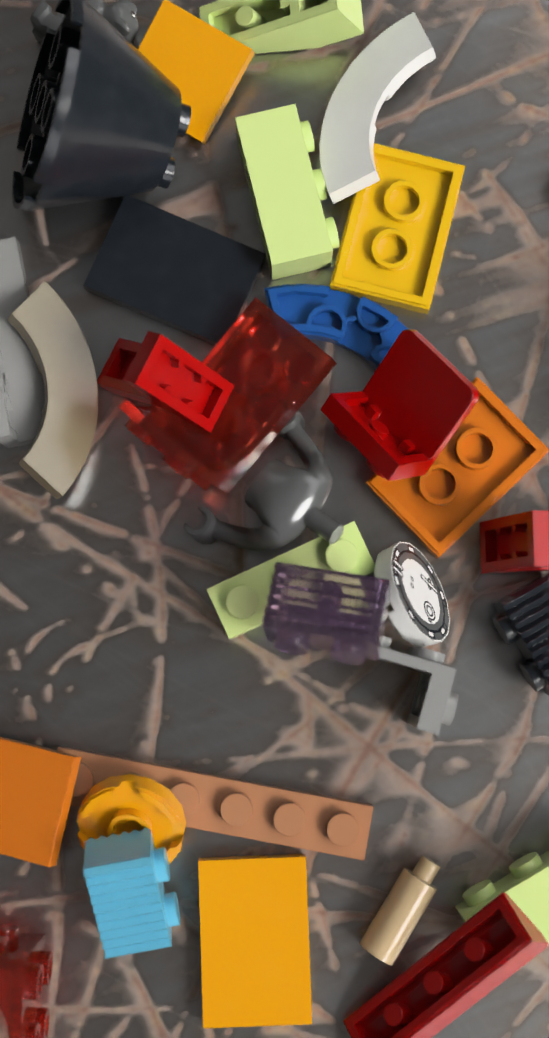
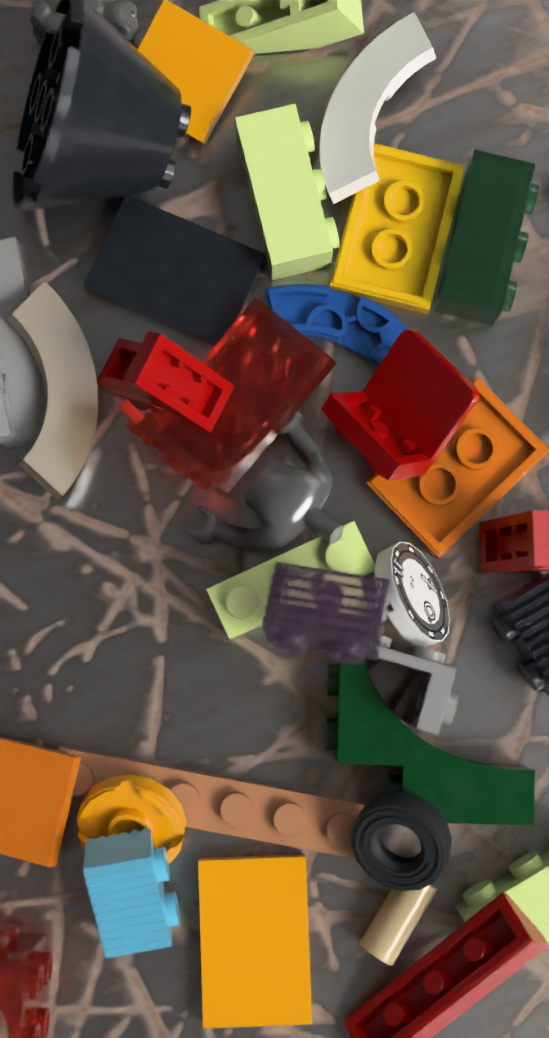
(385, 866): none -> black tyre
(458, 787): none -> dark green arch
(487, 238): none -> clear green brick

